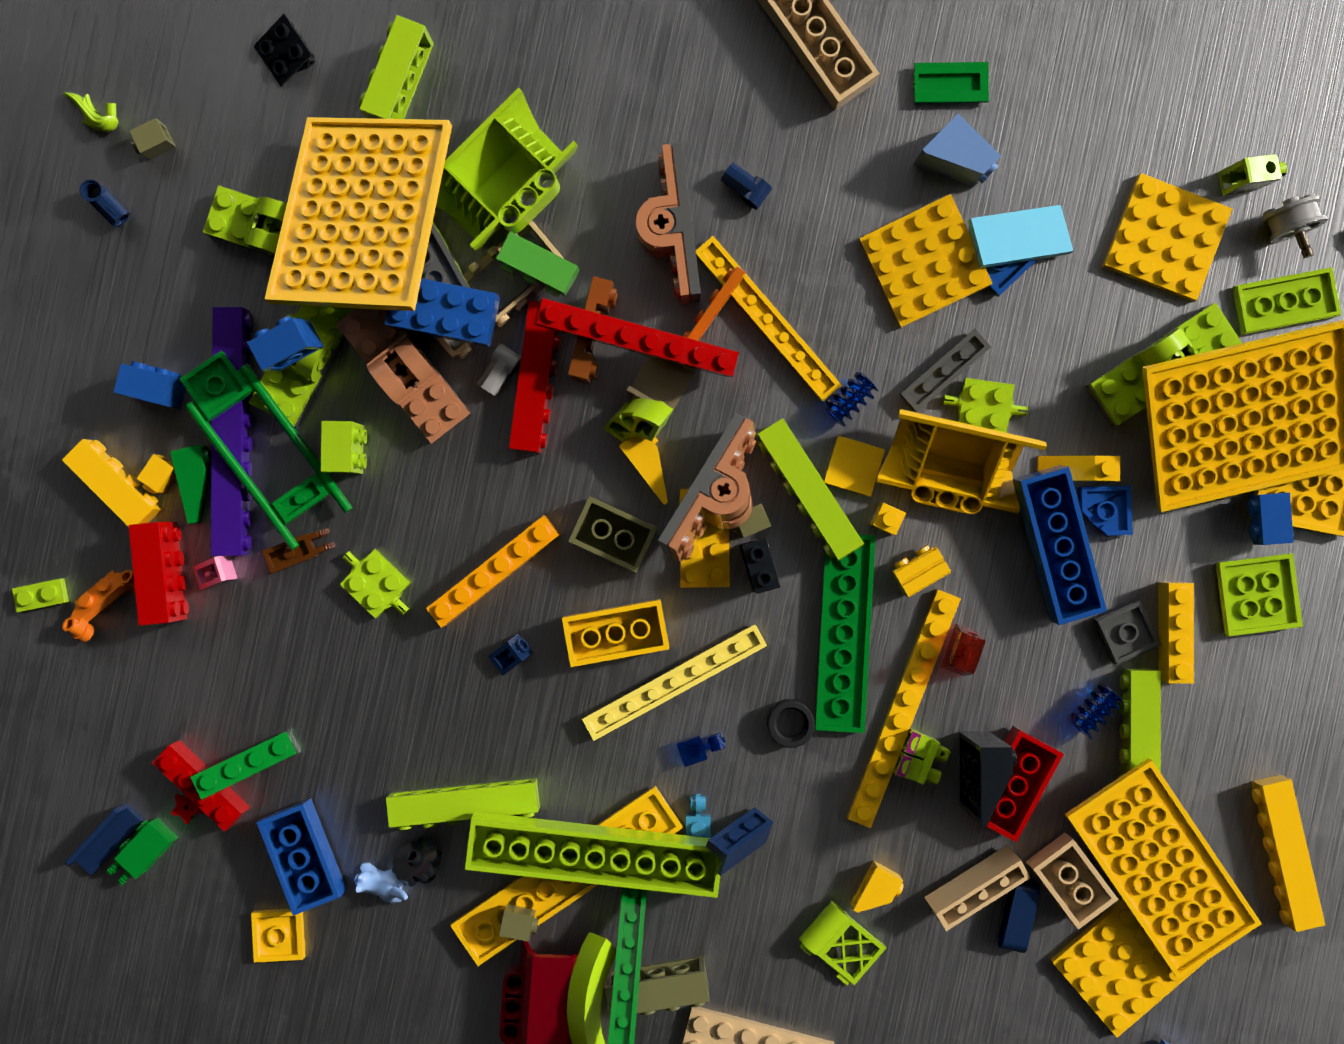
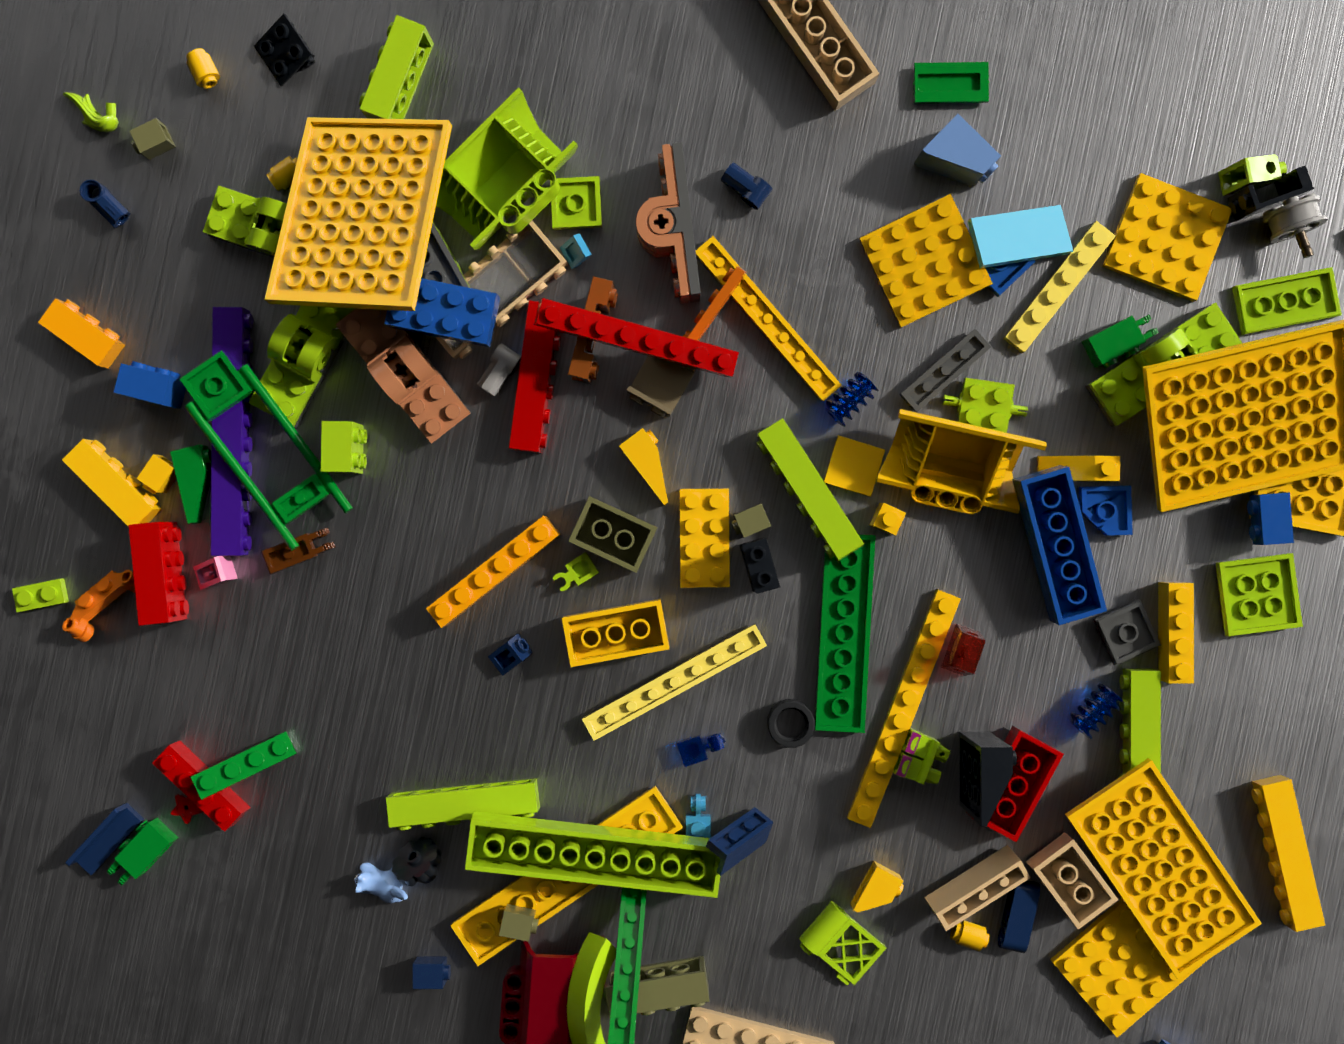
(82, 332): none -> light orange brick
(202, 68): none -> yellow brick
(277, 935): yellow tile -> none
(282, 173): none -> yellow brick
(285, 343): blue brick -> none
(302, 856): blue brick -> none
(375, 583): lime plate -> none
(430, 972): none -> dark blue brick
(537, 265): bright green brick -> none
(575, 251): none -> dark azure plate
(577, 204): none -> lime plate
(578, 570): none -> lime plate
(639, 418): lime brick -> none
(716, 495): nougat piece -> none
(920, 571): yellow brick -> none
(970, 935): none -> yellow brick
(1059, 287): none -> light yellow plate
(1116, 340): none -> green hinge
(1293, 184): none -> black panel

